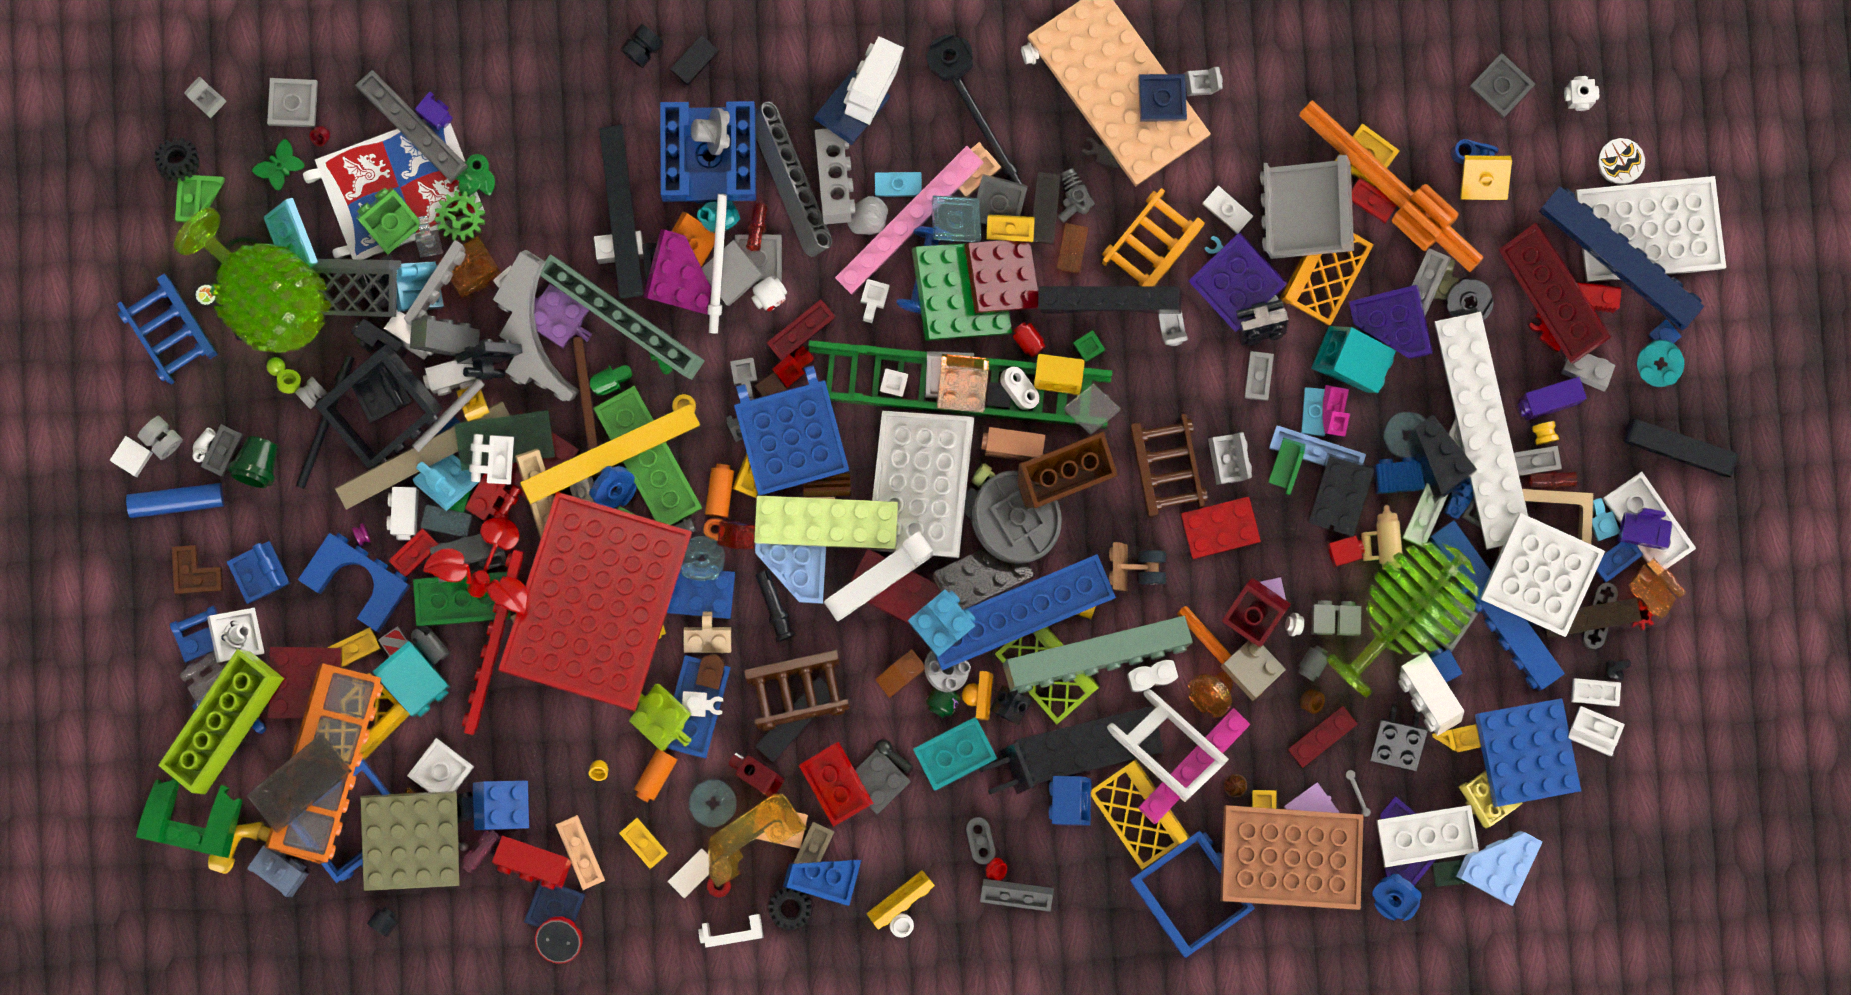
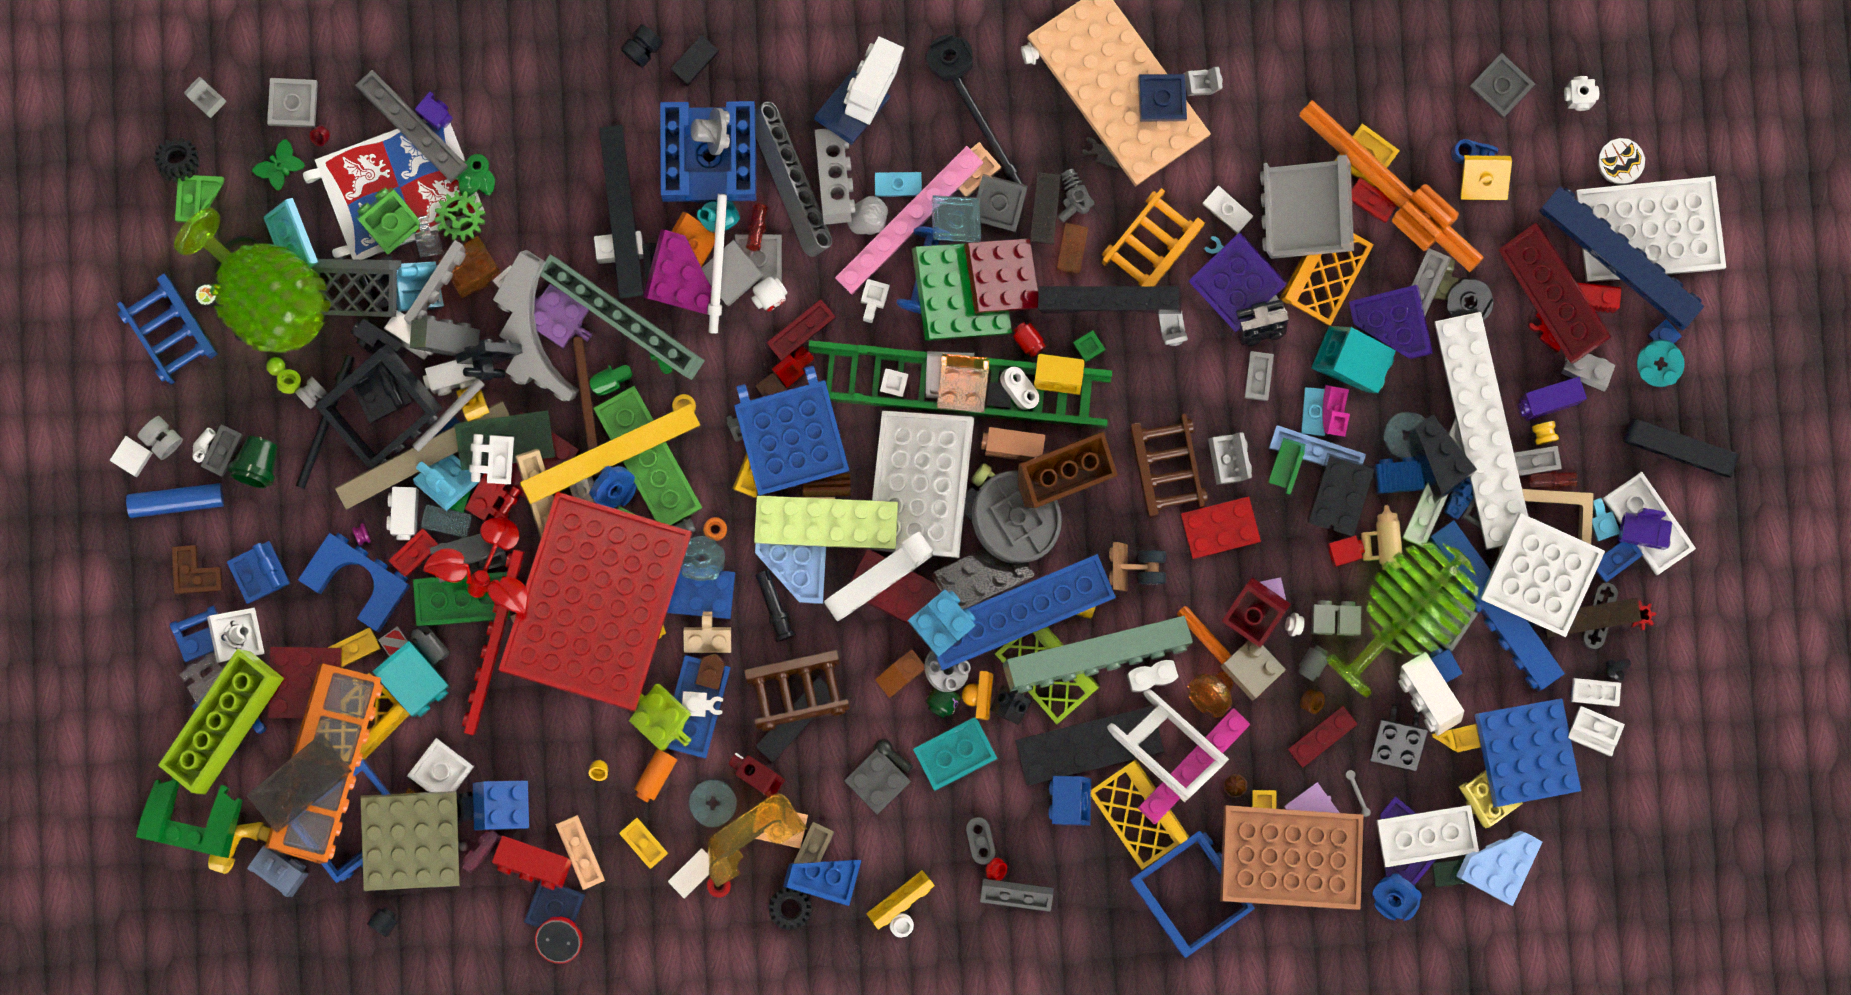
(719, 491): orange brick -> none
(736, 534): clear red brick -> none
(744, 373): light grey plate -> none
(755, 933): white panel -> none
(836, 784): red plate -> none
(1010, 228): yellow plate -> none
(1022, 776): black plate -> none
(1092, 409): clear piece -> none
(1654, 589): clear orange plate -> none

